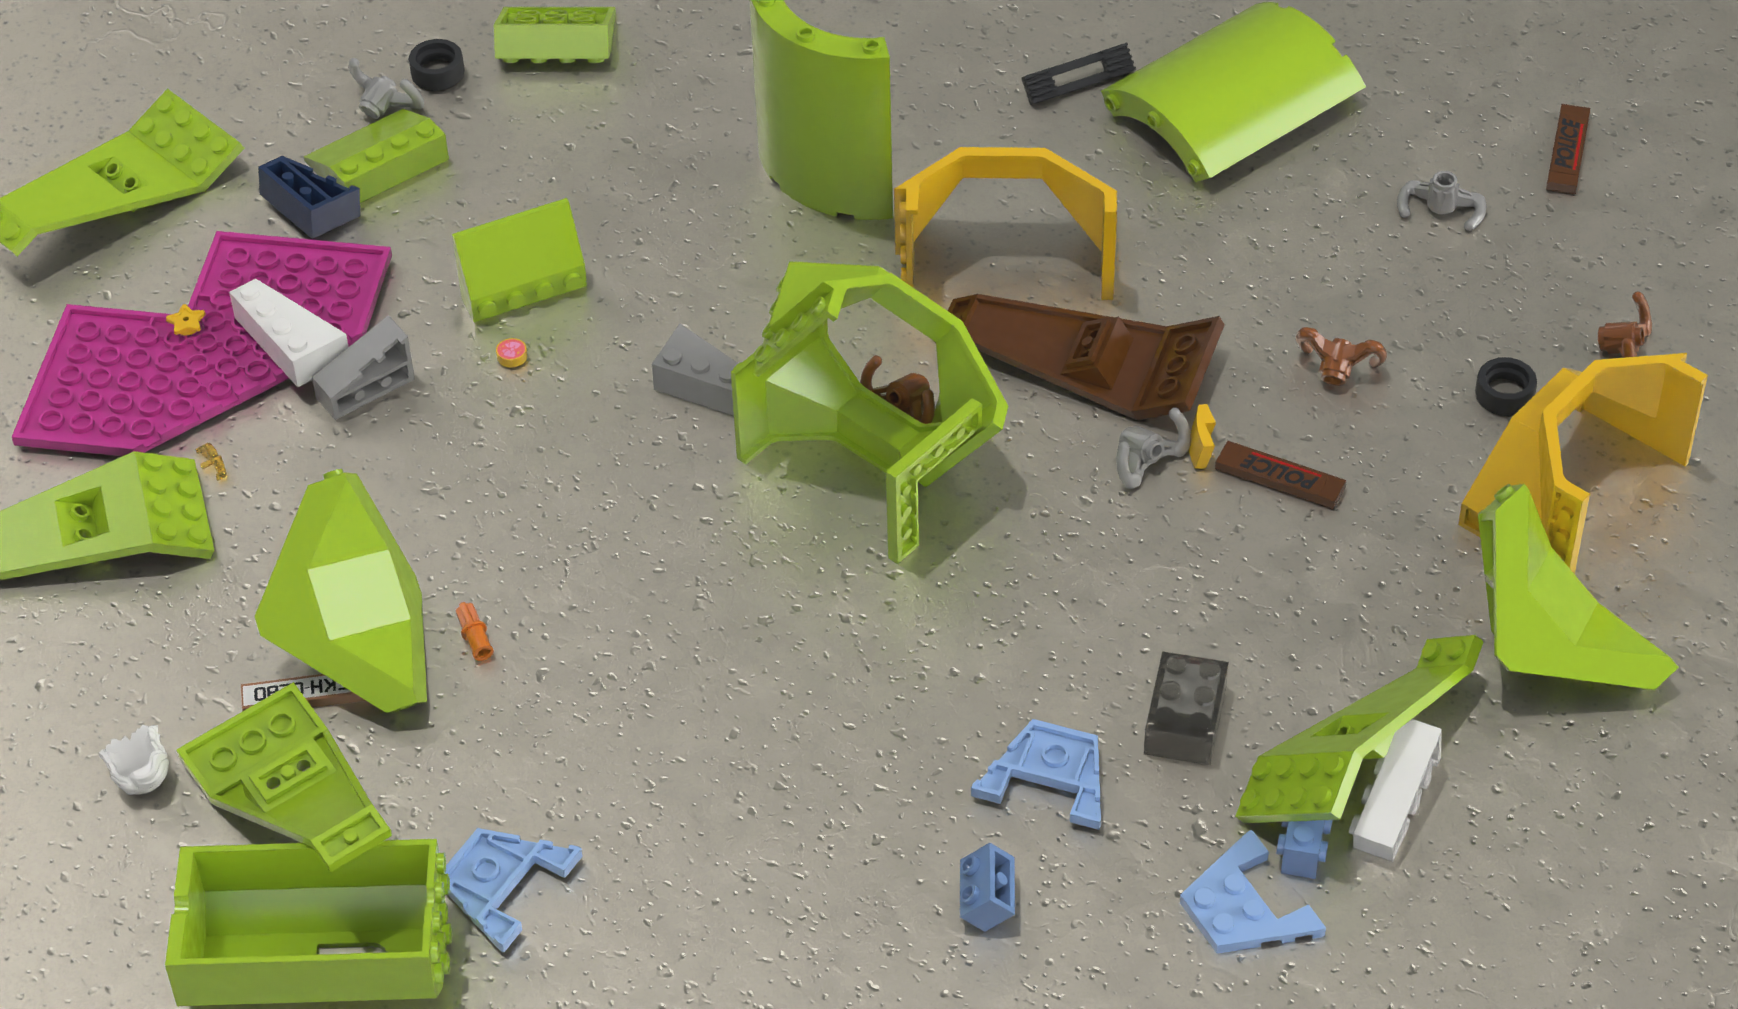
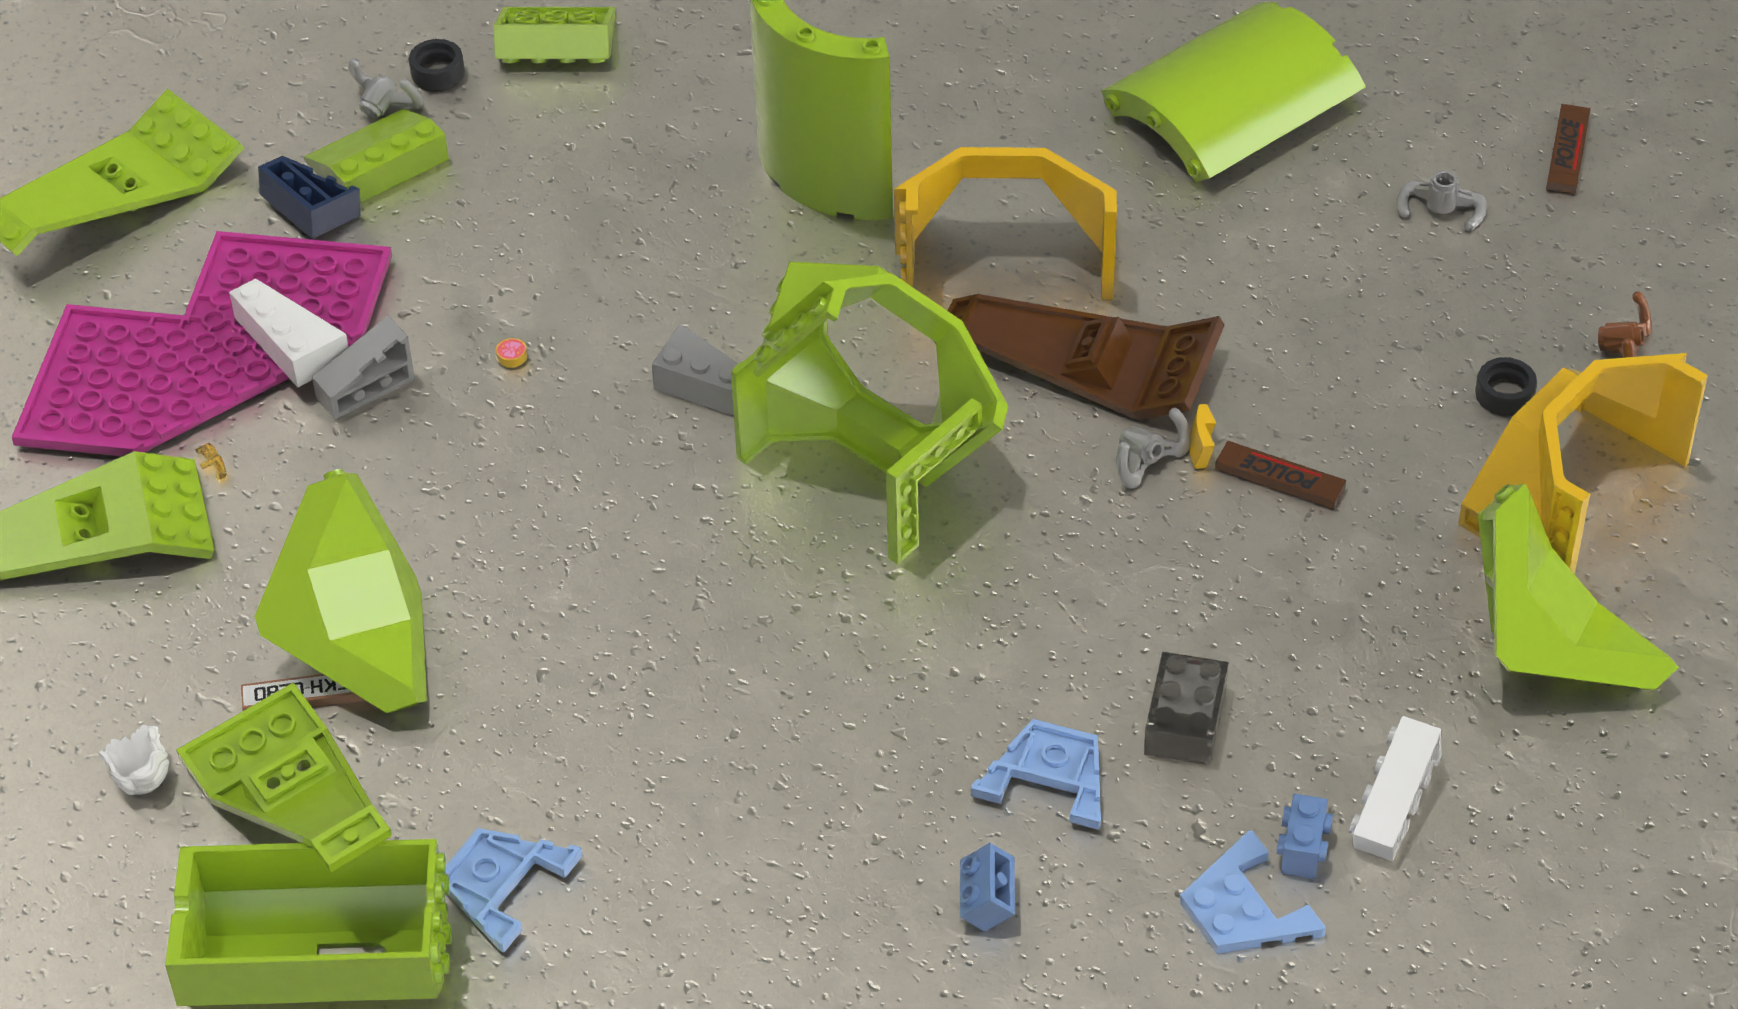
(185, 327): yellow plate -> none
(474, 631): orange axle -> none
(519, 260): lime slope -> none
(904, 392): dark orange piece -> none
(1041, 86): black container -> none
(1316, 769): lime wing -> none
(1338, 355): dark orange piece -> none

